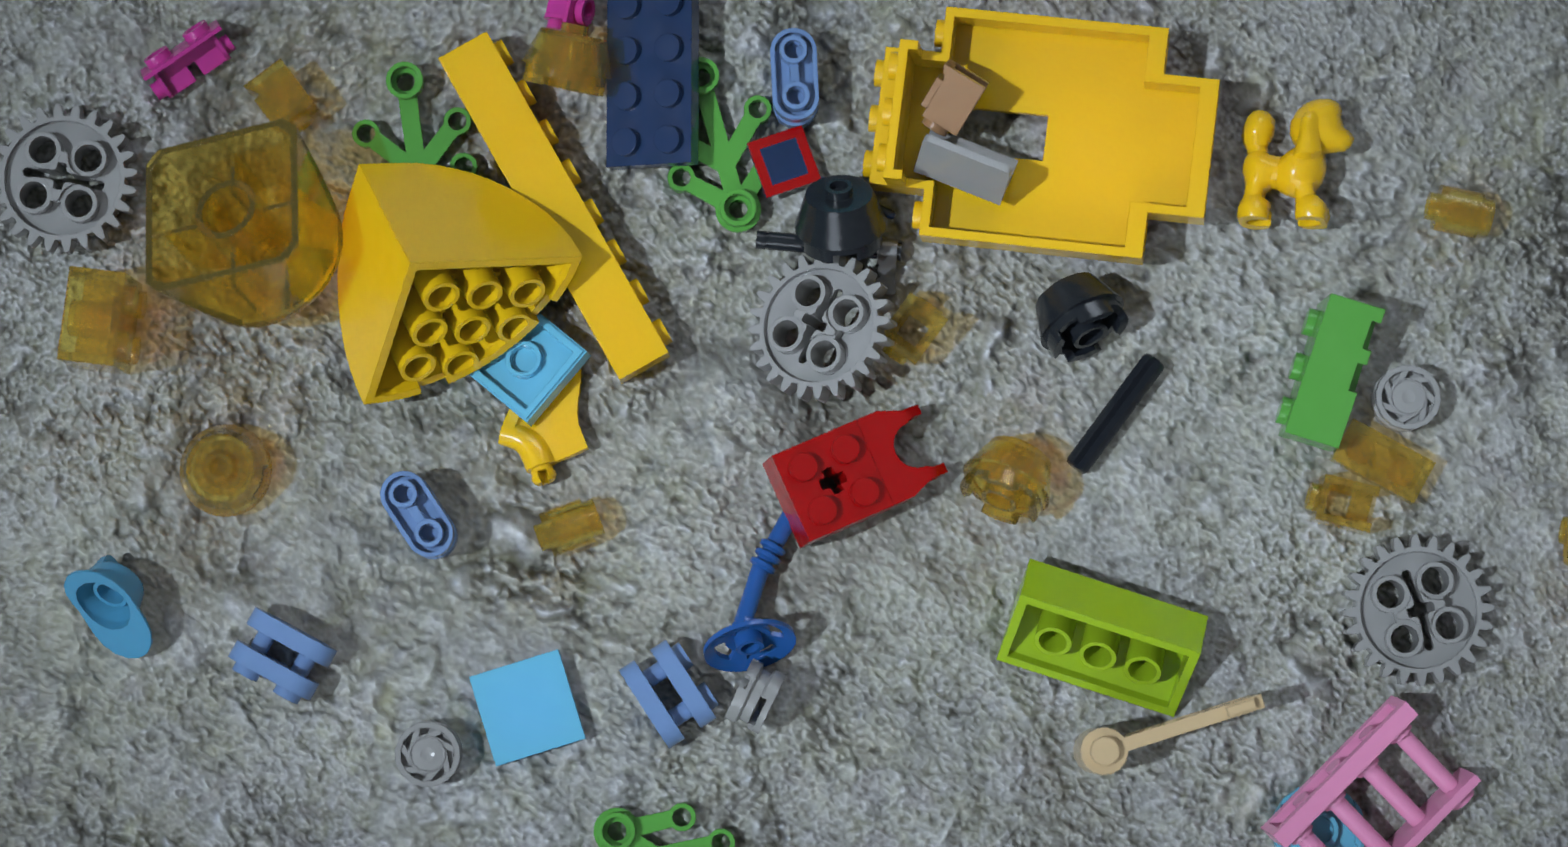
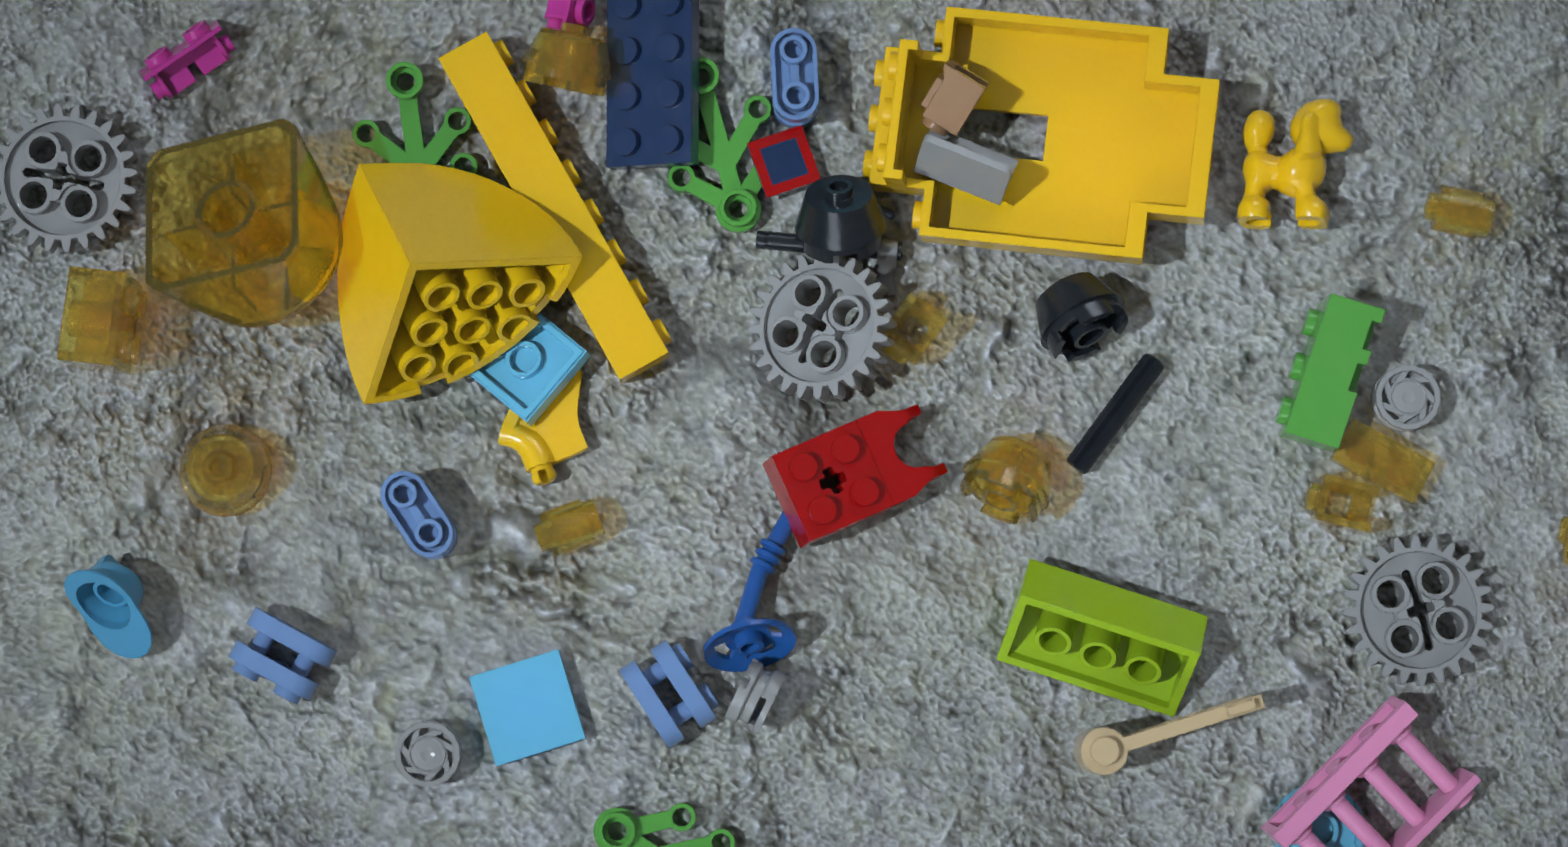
(282, 96): clear yellow window -> none

